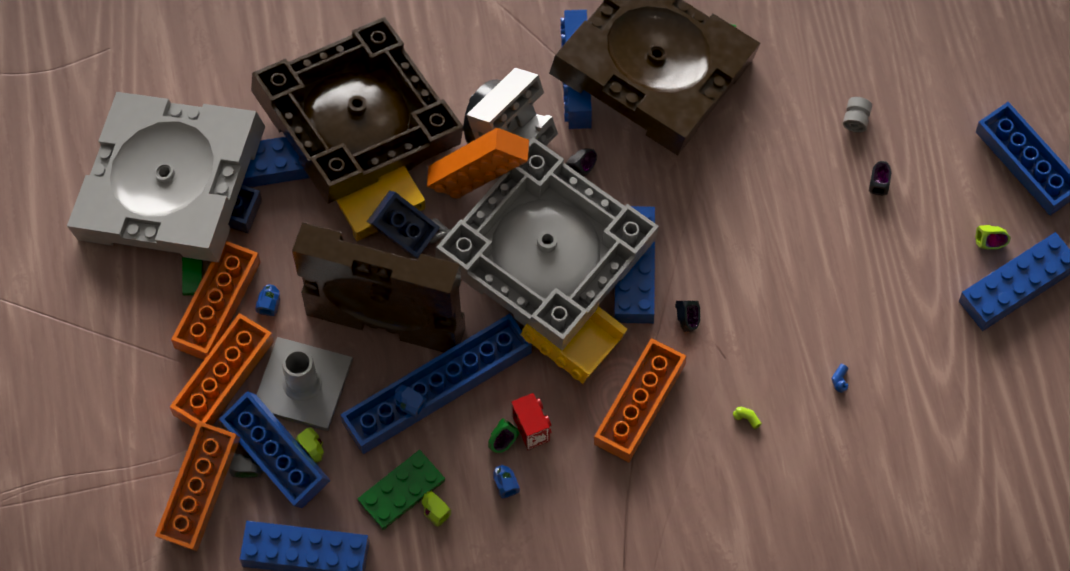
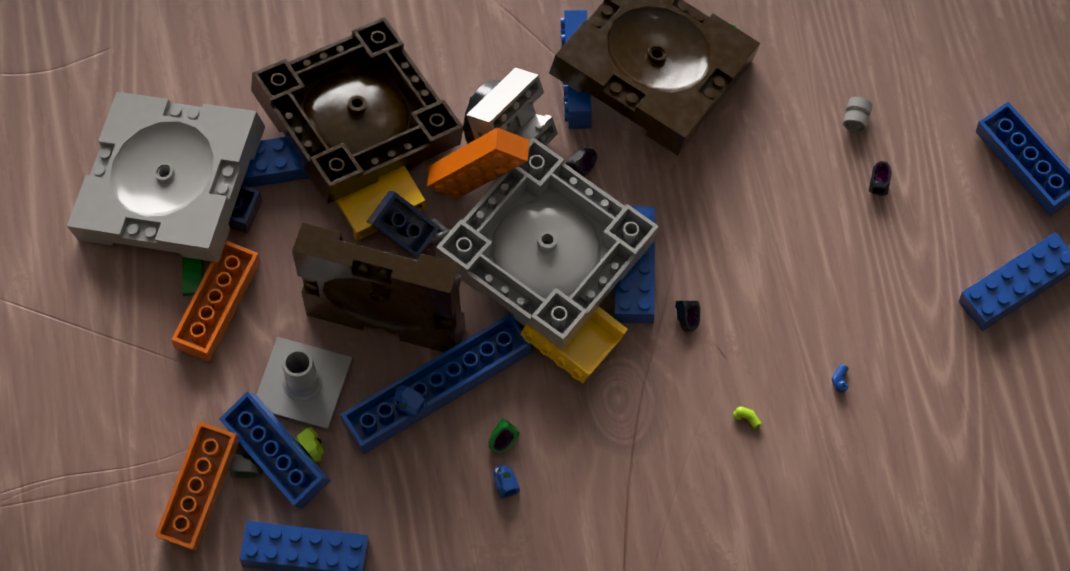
(222, 372): orange brick -> none
(268, 301): blue rock -> none
(401, 489): green plate -> none
(435, 508): lime rock -> none
(531, 421): red brick -> none
(640, 400): orange brick -> none
(991, 237): lime rock -> none

